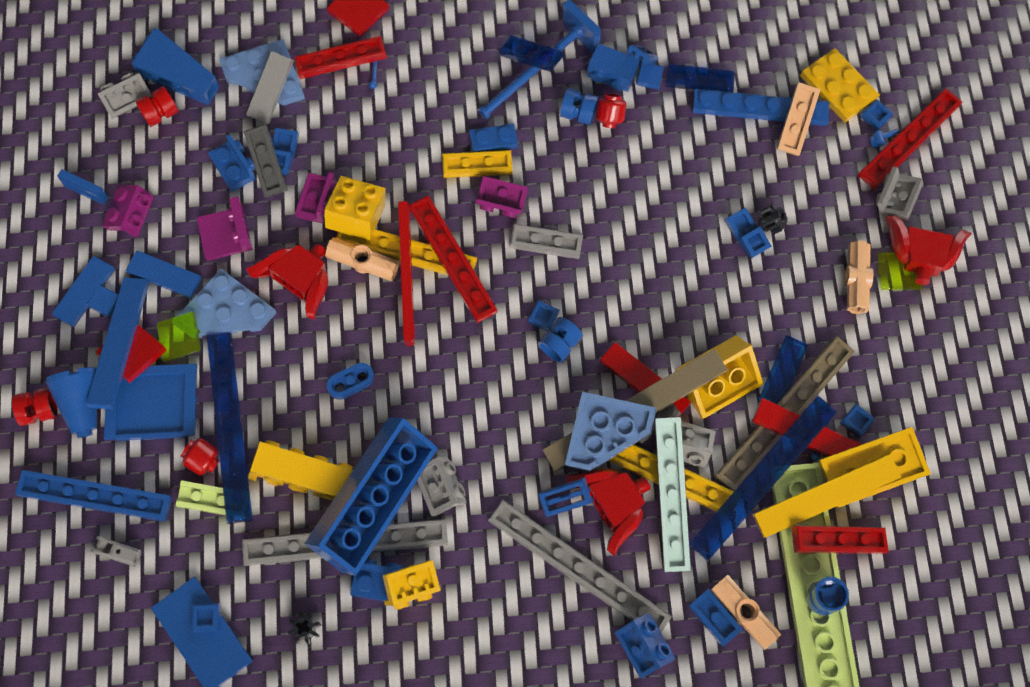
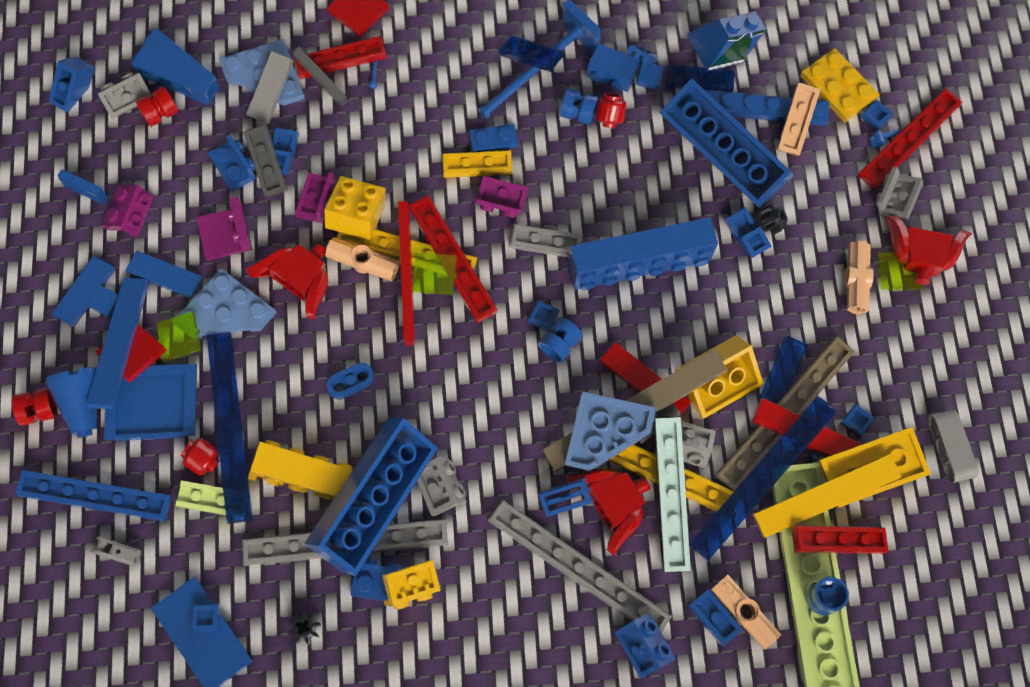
(70, 82): none -> blue slope
(320, 77): none -> dark grey tile
(434, 273): none -> clear neon green piece
(642, 254): none -> blue brick
(726, 144): none -> blue brick
(727, 40): none -> blue slope
(953, 446): none -> light grey beam

